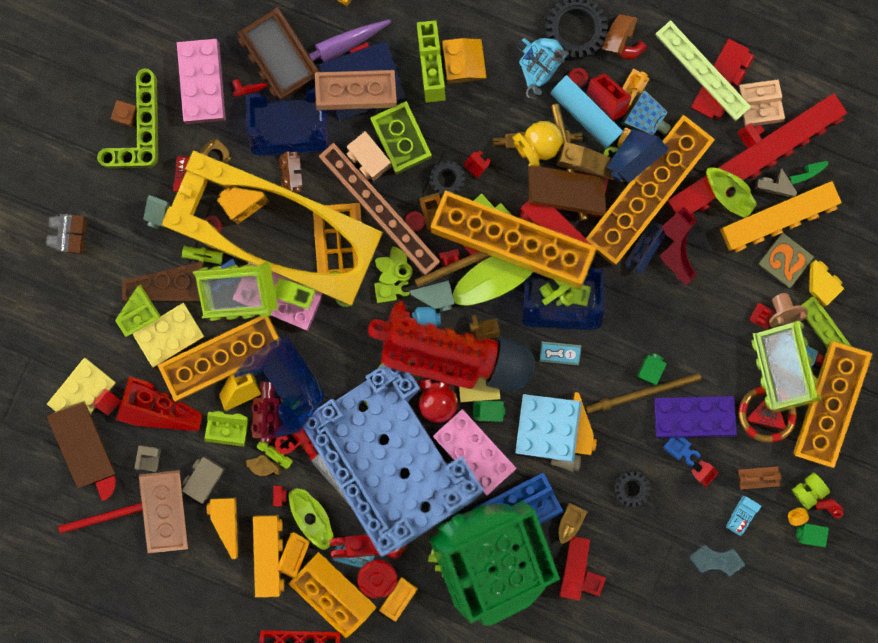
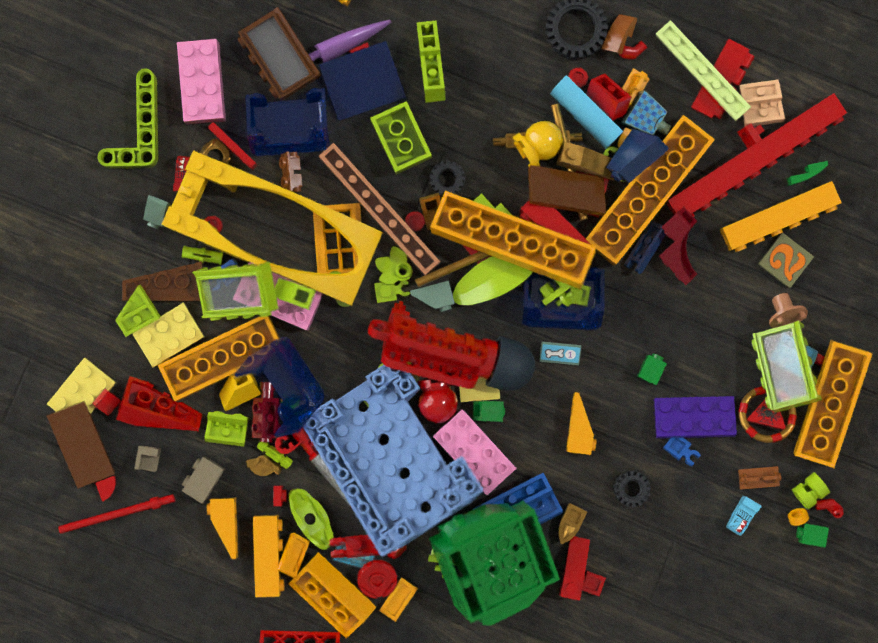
(68, 224): hips -> none
(124, 114): dark orange brick -> none
(163, 511): nougat plate -> none
(232, 146): none -> red tile
(240, 91): red bar -> none
(241, 203): light orange slope -> none
(355, 90): nougat plate -> none
(368, 156): light nougat brick -> none
(426, 314): dark azure head -> none
(449, 257): red tile -> none
(463, 60): light orange slope -> none
(476, 164): red tile -> none
(485, 329): pearl gold bracket -> none
(540, 62): torso -> none
(548, 427): medium azure plate -> none
(568, 465): dark tan cone -> none
(606, 404): pearl gold bar -> none
(706, 475): red tile -> none
(726, 561): clear light blue tile -> none
(741, 202): lime piece -> none
(761, 316): red tile -> none
(781, 187): dark tan slope -> none
(822, 284): yellow slope -> none
(822, 323): lime tile -> none

